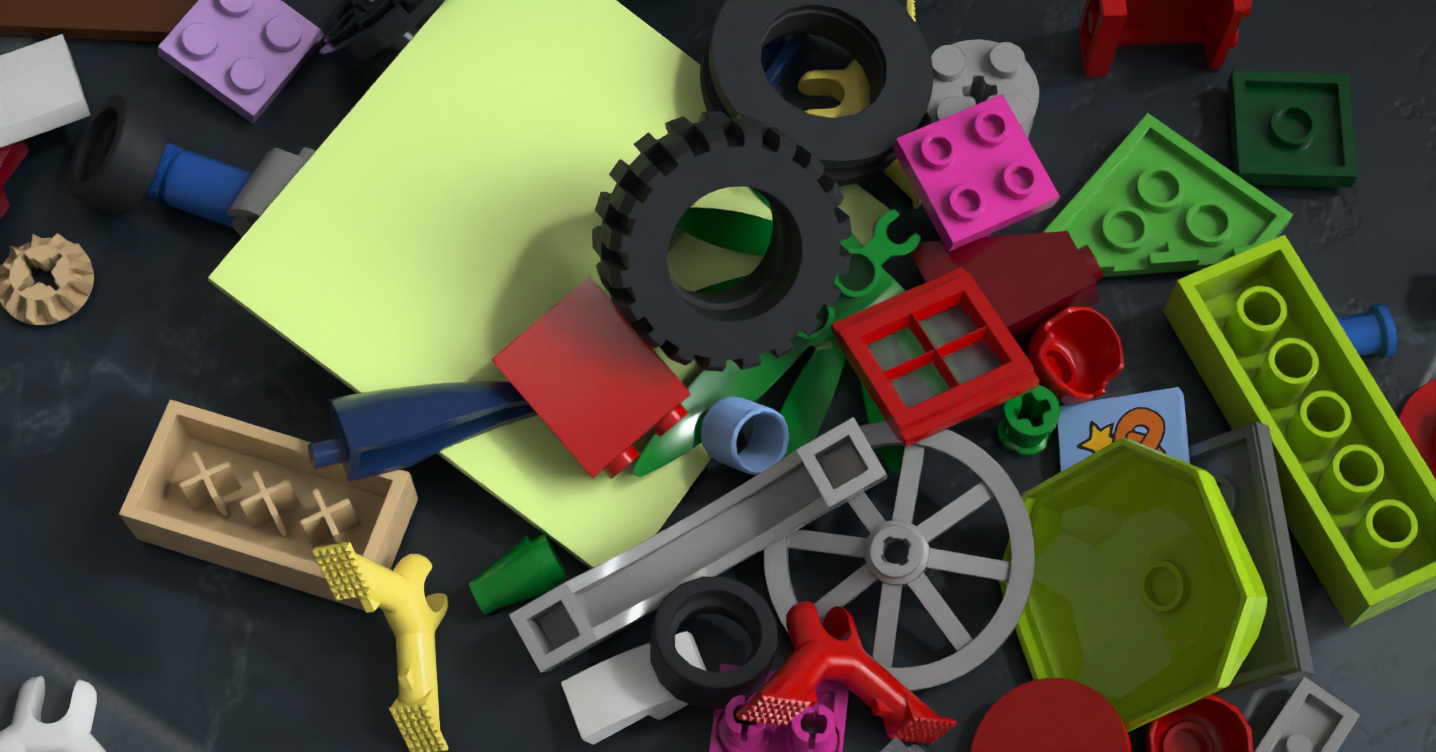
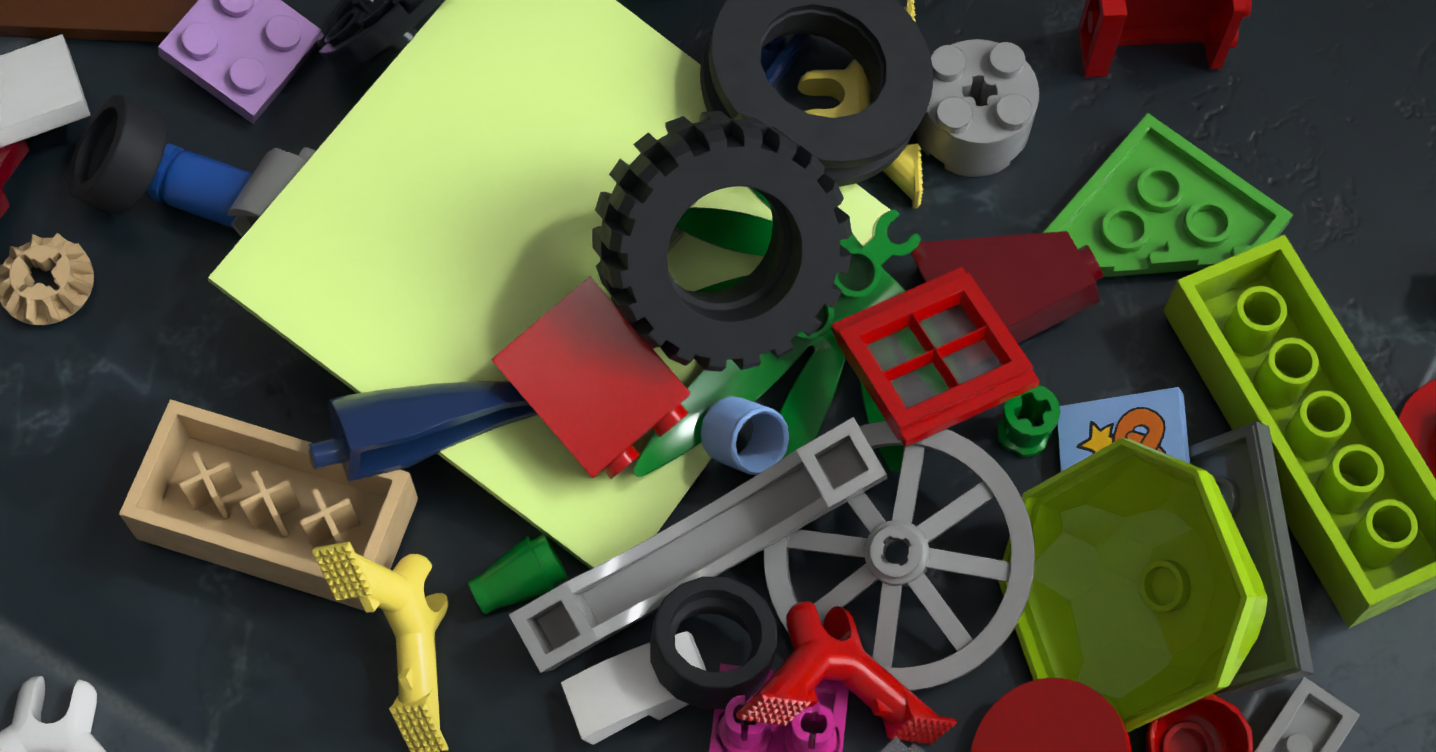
(975, 172): dark pink plate -> none
(1076, 354): red hair -> none
(1292, 128): dark green plate -> none
(1371, 331): blue bush -> none

